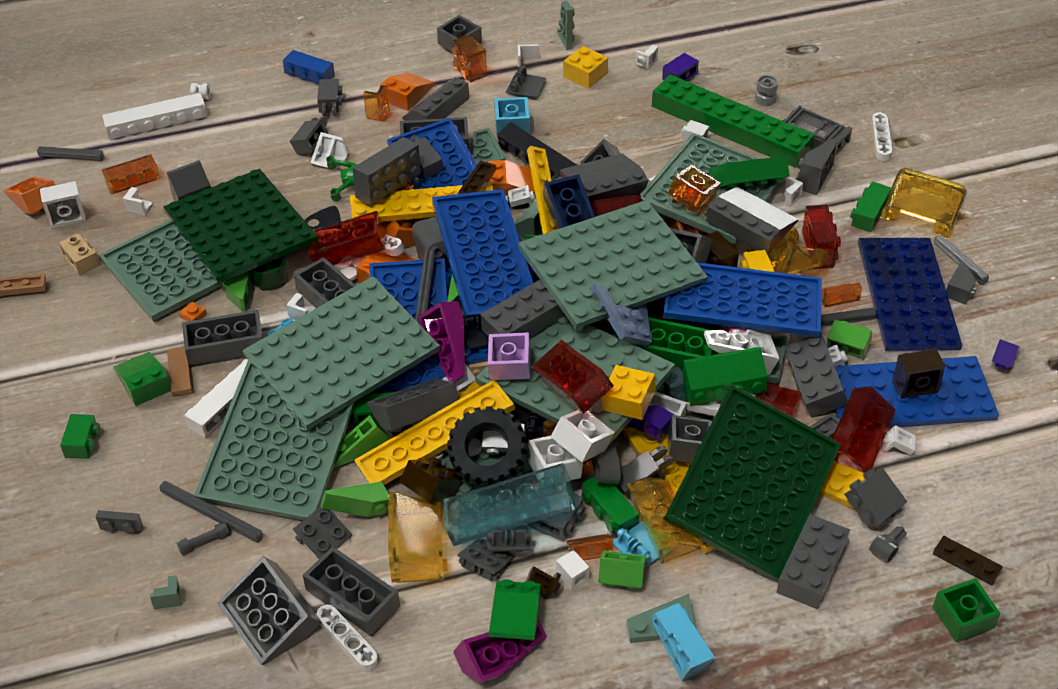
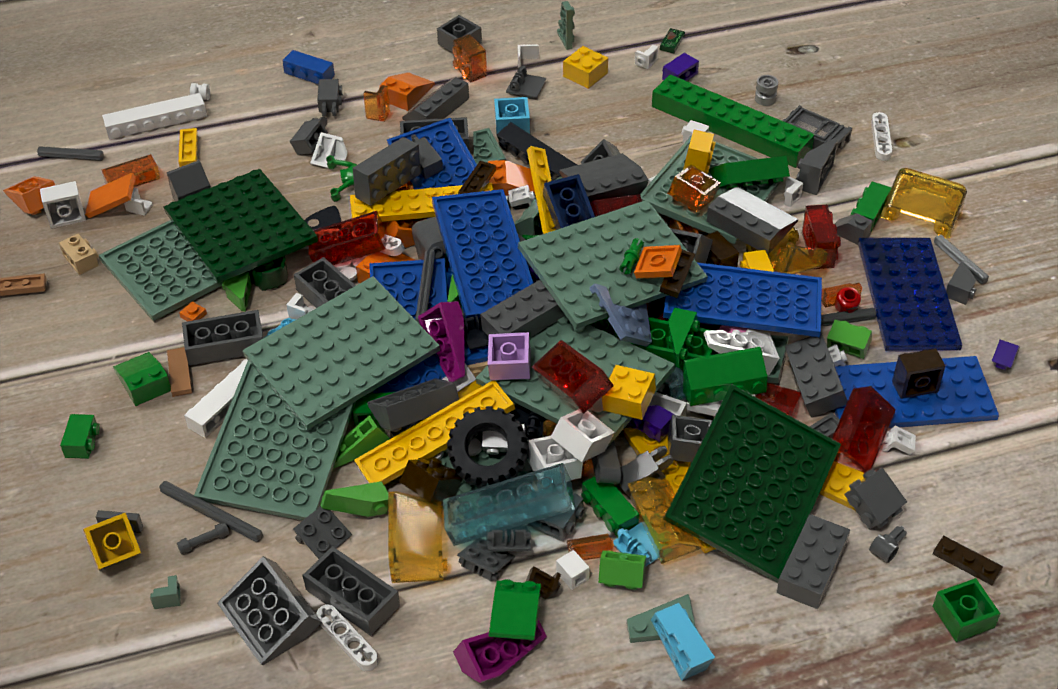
(110, 195): none -> orange tile
(111, 541): none -> yellow brick
(187, 146): none -> yellow plate
(631, 256): none -> green pin
(658, 261): none -> orange plate
(672, 40): none -> dark green tile
(673, 285): none -> dark brown plate
(681, 332): none -> green slope
(700, 150): none -> yellow brick
(847, 300): none -> red head
(854, 227): none -> dark grey slope

